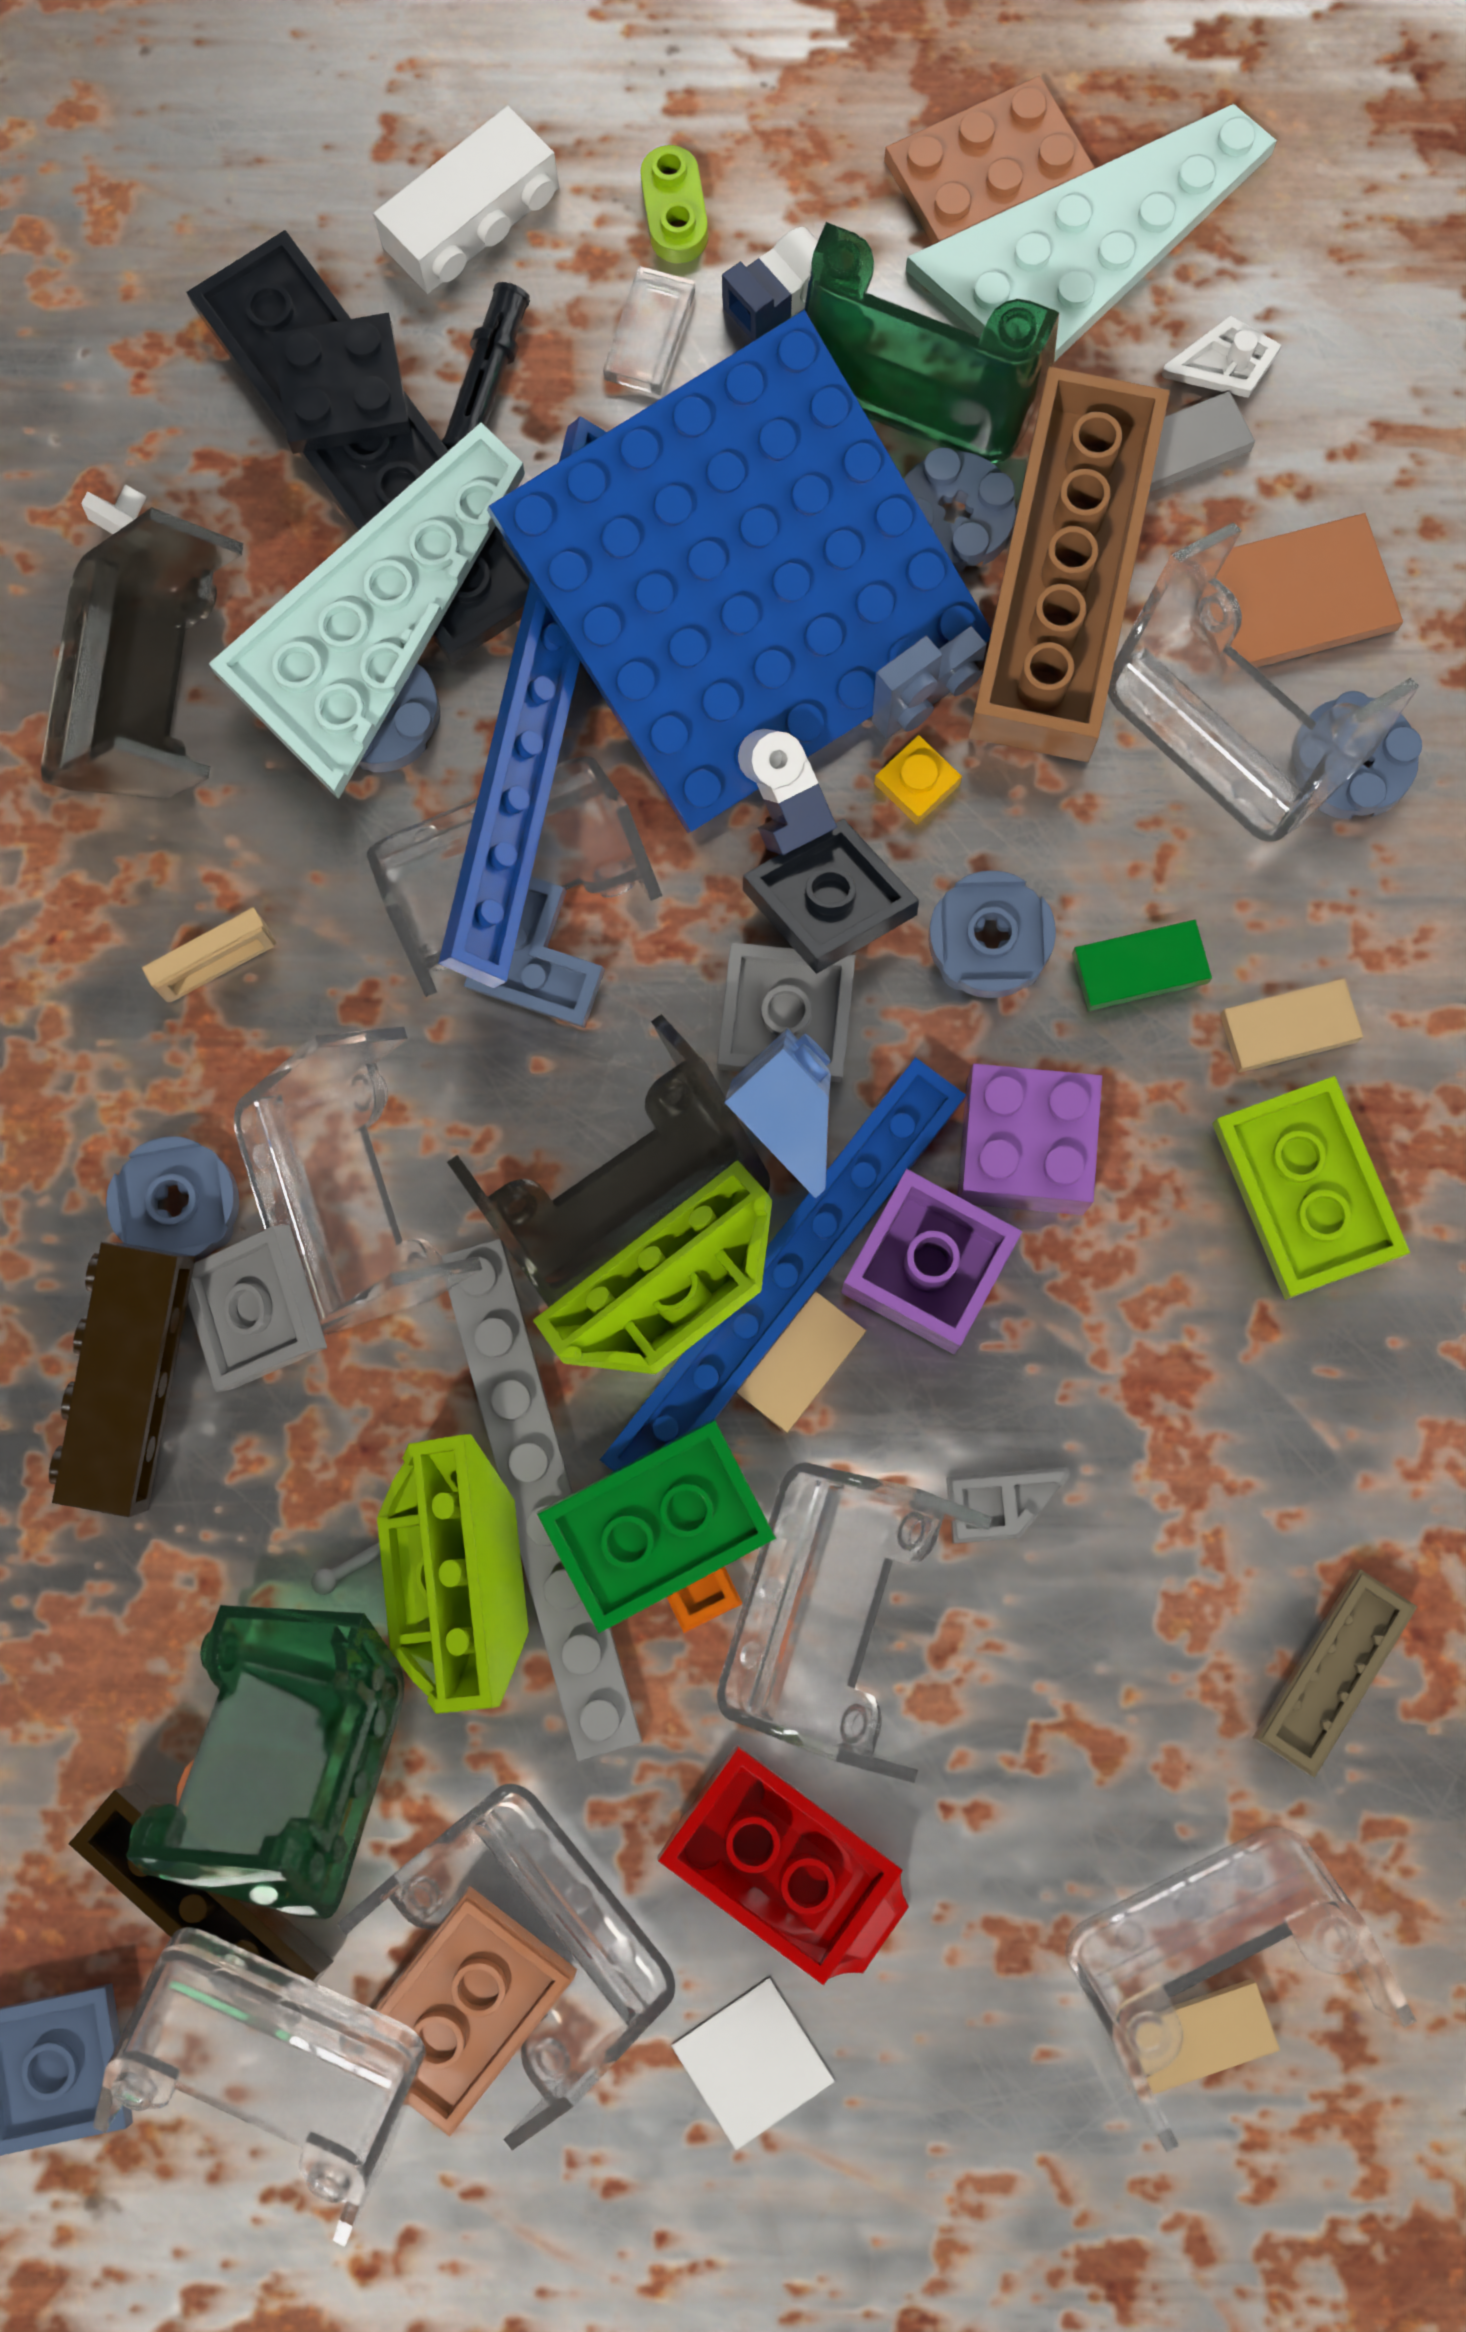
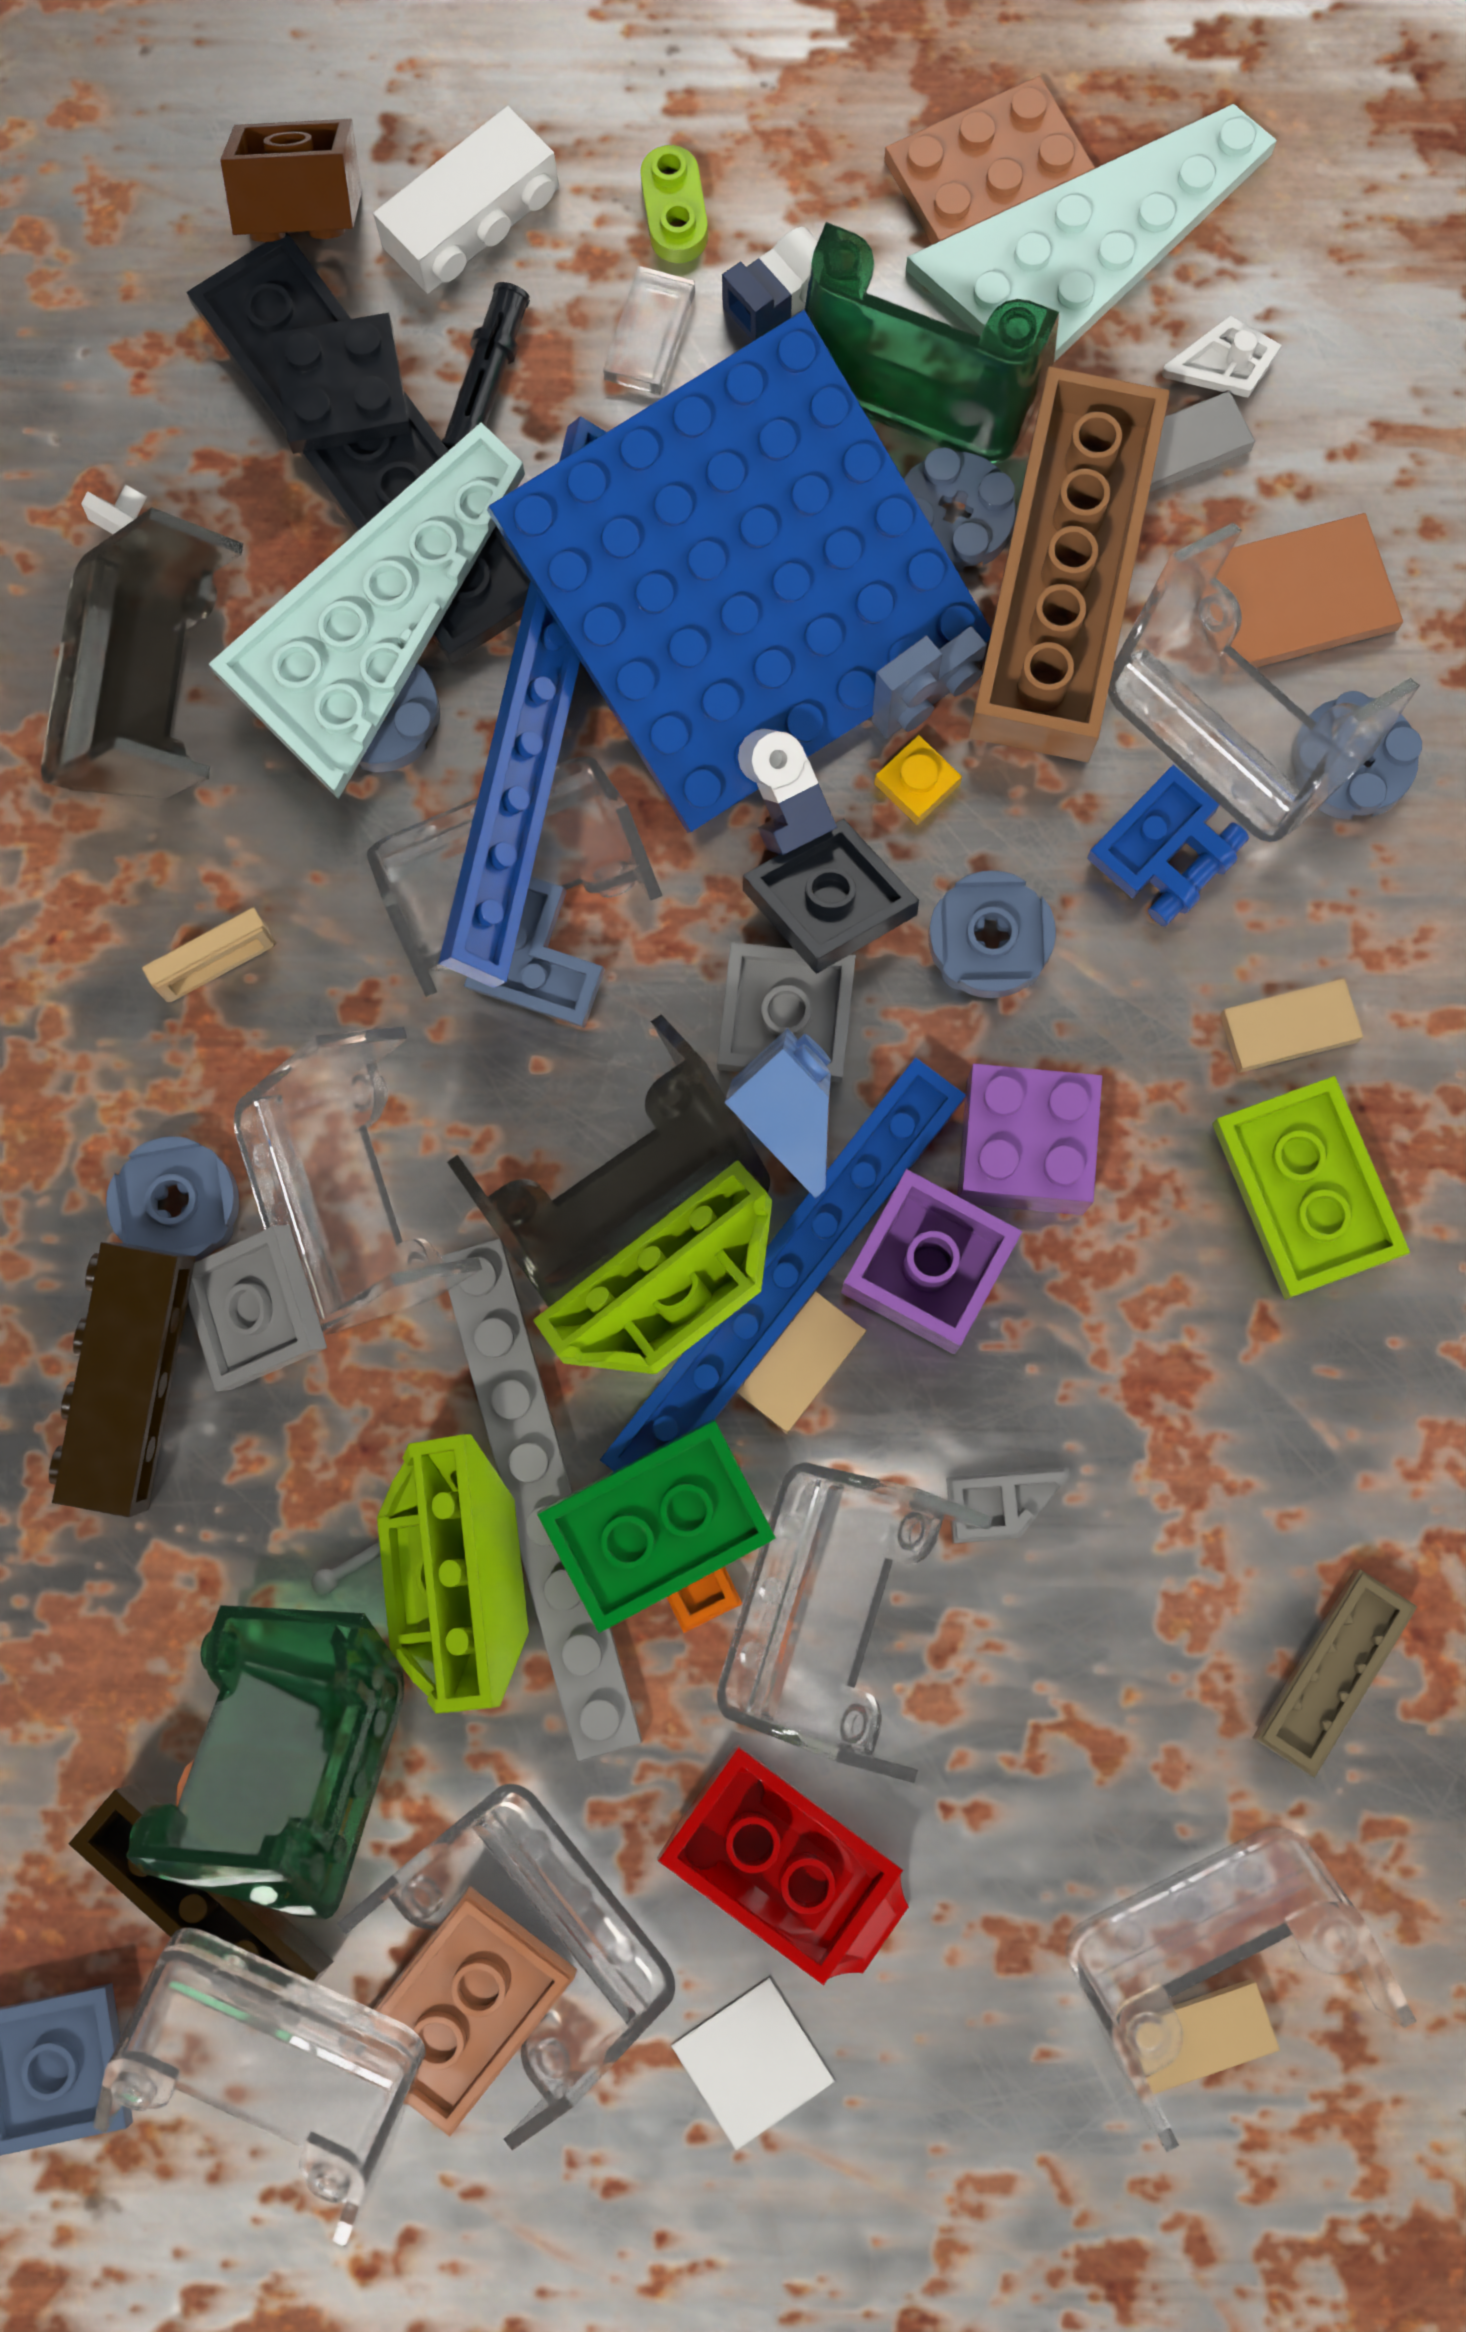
(292, 178): none -> reddish brown brick
(1141, 965): green tile -> none
(1154, 832): none -> blue plate

